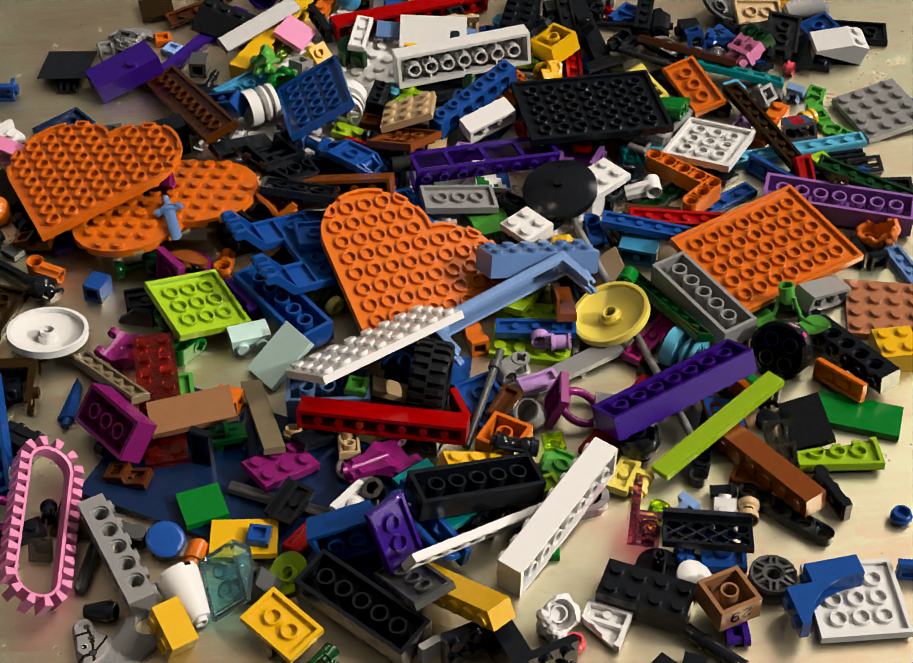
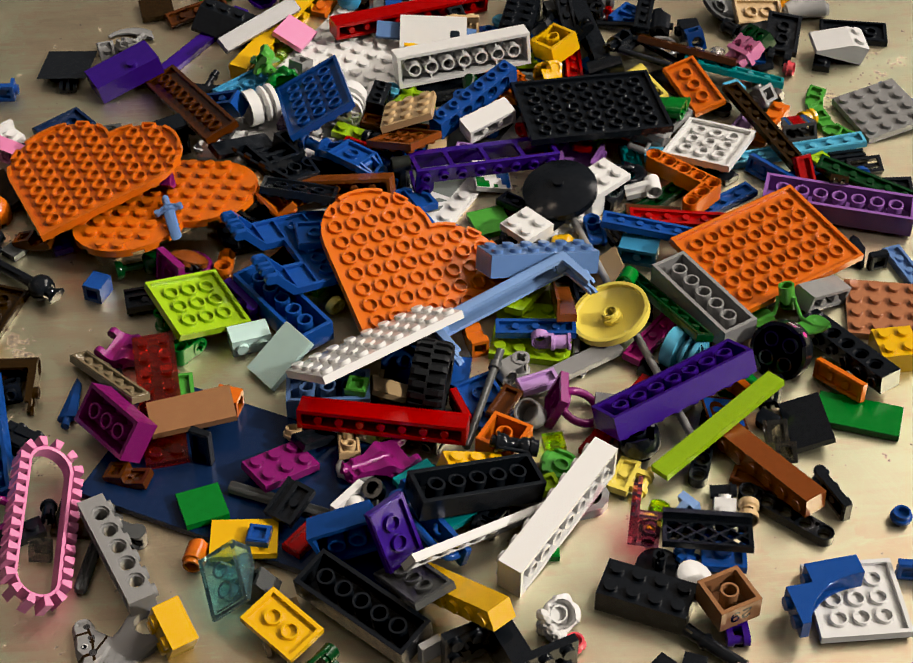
(22, 222): black wheel -> none
(37, 266): orange piece -> none
(47, 332): white dish -> none
(99, 450): black hinge -> none
(102, 611): black cone -> none
(123, 33): dark grey plate -> none
(139, 317): black tile -> none
(162, 39): orange tile -> none
(165, 540): blue piece -> none
(170, 49): light blue tile -> none
(188, 585): white cone -> none
(199, 64): dark grey brick -> none
(228, 434): dark green hips -> none
(263, 417): dark tan tile -> none
(287, 568): lime dish -> none
(317, 52): yellow brick -> none
(320, 23): black tile -> none
(348, 57): dark green brick -> none
(360, 33): white tile -> none
(458, 199): light grey plate -> none
(607, 622): white wing -> none
(718, 37): blue rock -> none
(771, 576): dark grey wheel -> none
(796, 91): light blue tile -> none
(803, 57): black tile -> none
(819, 22): blue tile -> none
(843, 458): lime wing -> none
(880, 234): orange hair -> none

